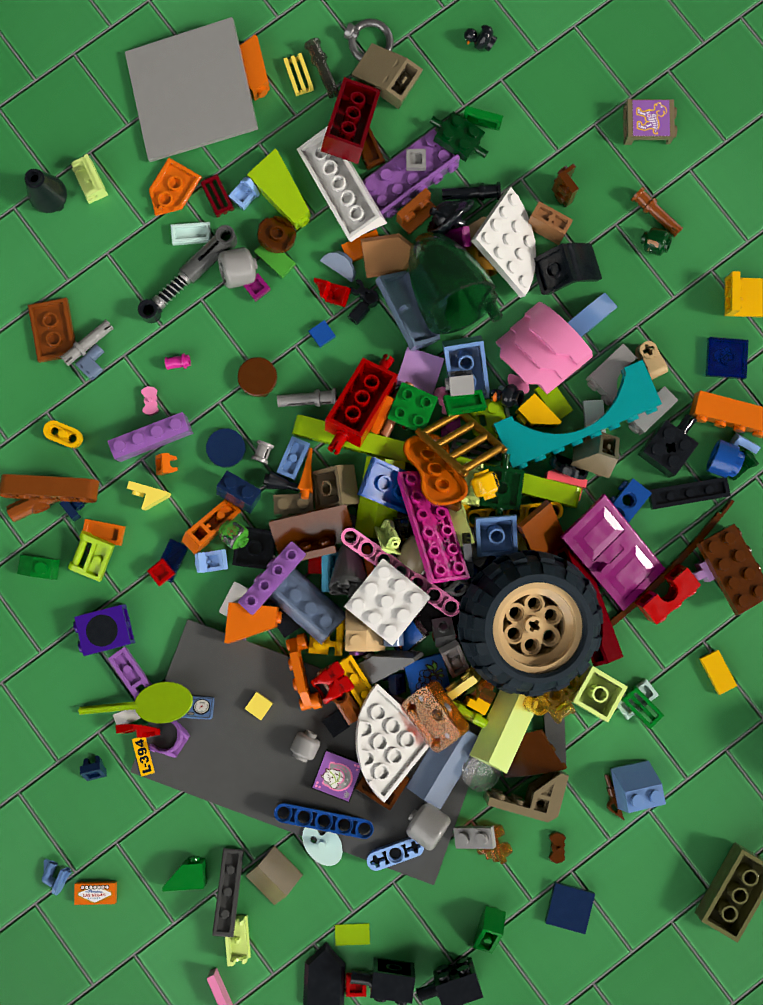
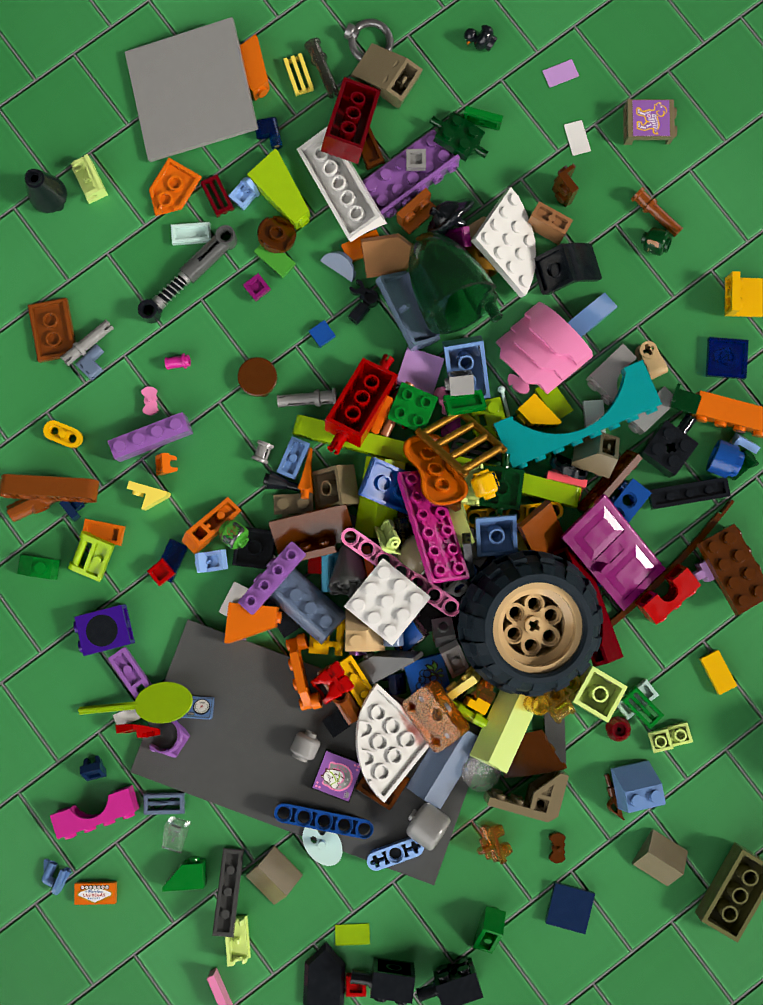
(72, 820): none -> dark pink arch
(143, 756): yellow sticker -> none
(175, 834): none -> clear slope
(181, 802): none -> sand blue tile
(225, 448): dark blue tile -> none
(237, 267): light grey head -> none
(238, 492): dark blue brick -> none
(259, 705): light yellow tile -> none
(269, 129): none -> clear blue piece
(332, 292): red slope -> none
(474, 837): light grey plate -> none
(481, 191): black pin -> none
(509, 396): black animal -> none
(560, 73): none -> lavender sticker
(577, 137): none -> white sticker
(607, 486): none -> reddish brown plate
(613, 724): none -> dark red plate
(661, 858): none -> dark tan slope
(670, 736): none -> yellowish green slope
(685, 400): none -> dark green bracket

